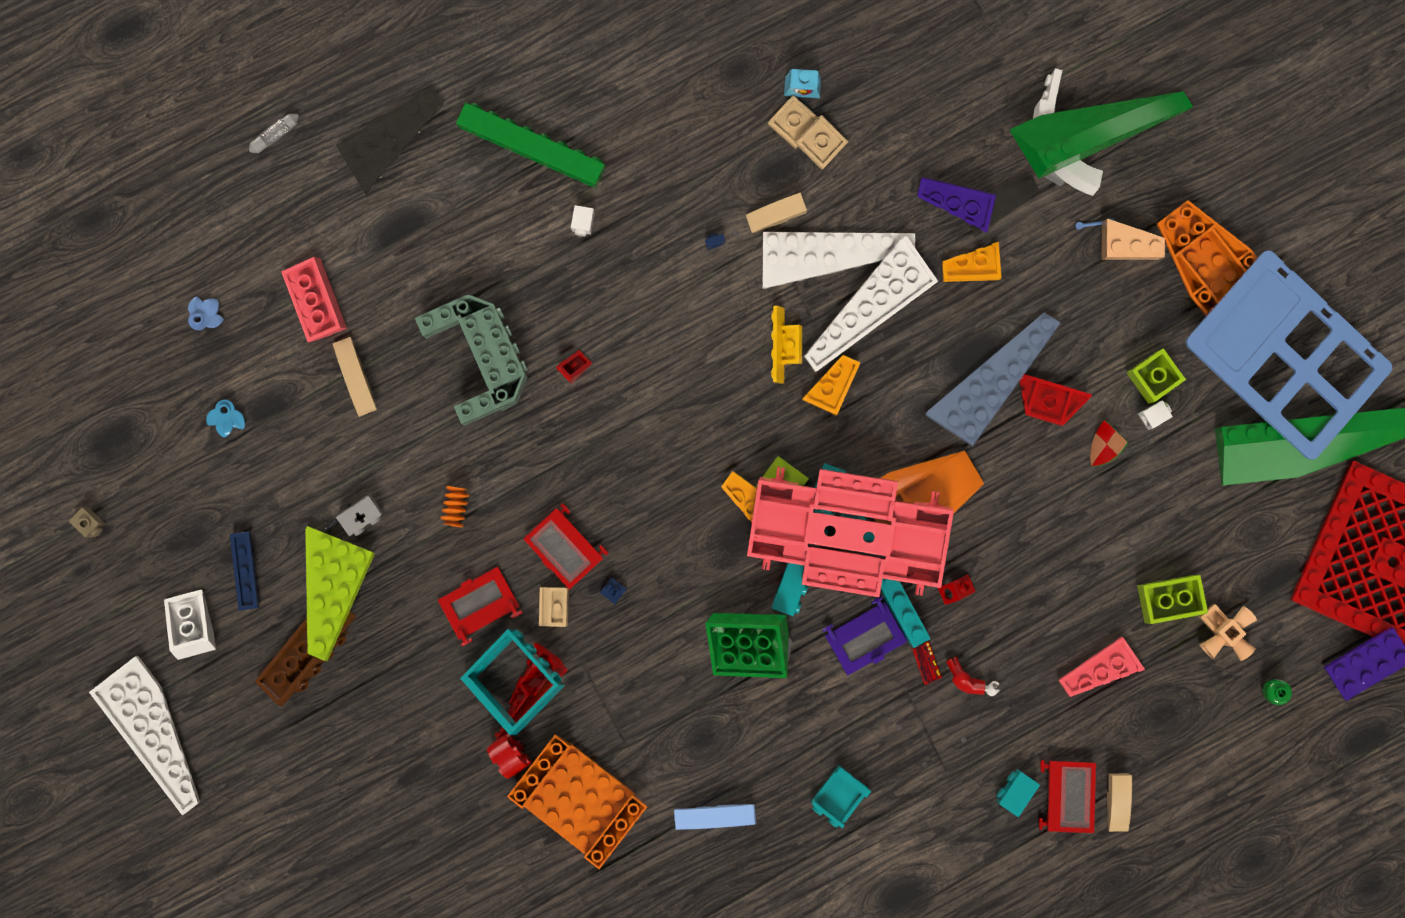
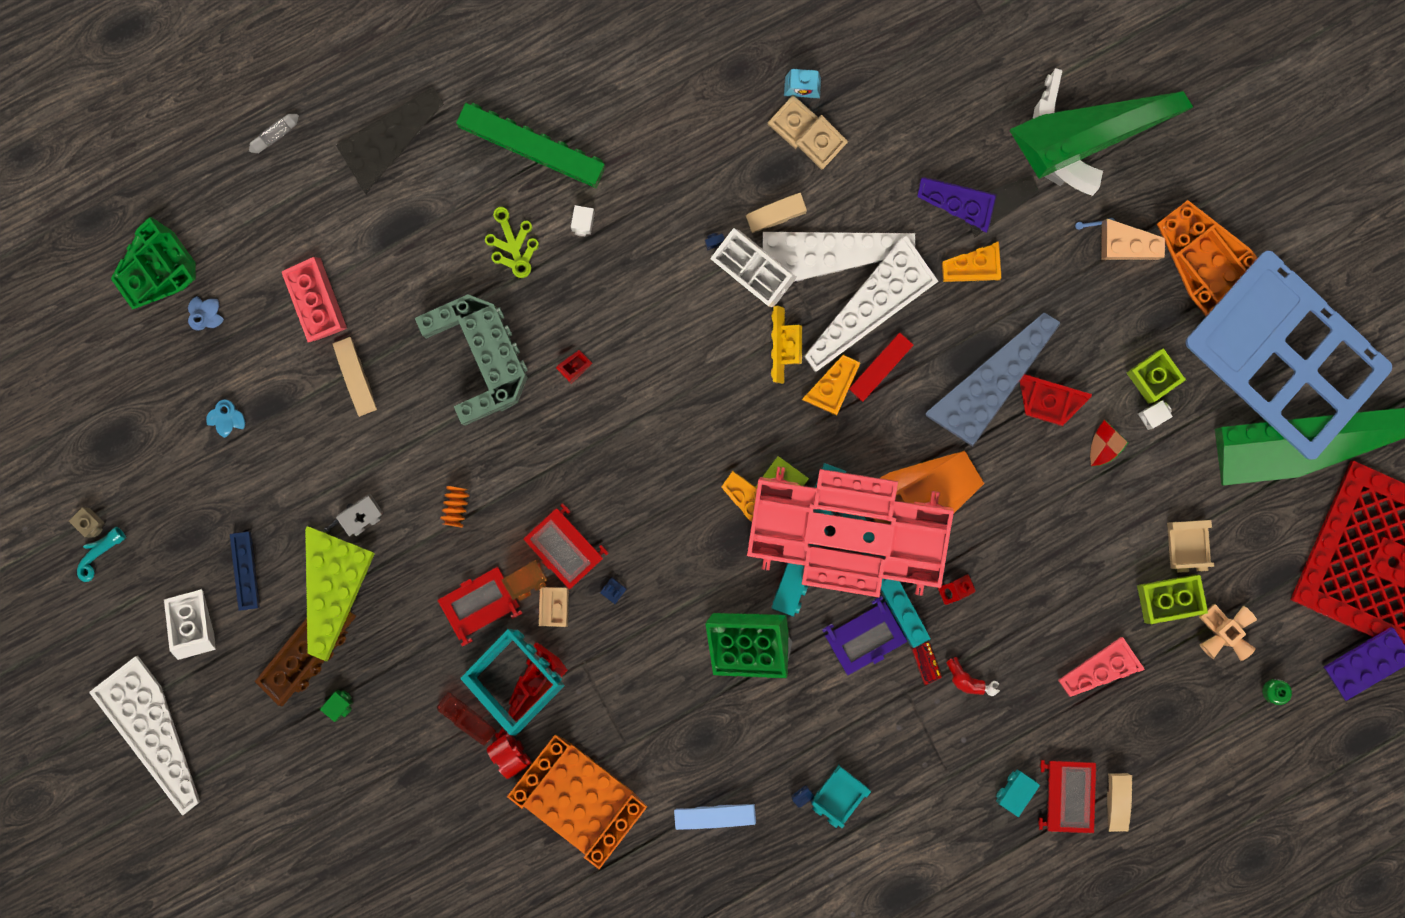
(98, 547): none -> teal plant
(153, 266): none -> green wedge
(337, 705): none -> green brick
(466, 719): none -> clear red slope
(513, 246): none -> lime plant
(525, 580): none -> clear orange slope
(753, 267): none -> white brick
(802, 796): none -> dark blue slope
(881, 367): none -> red tile
(1189, 545): none -> tan panel

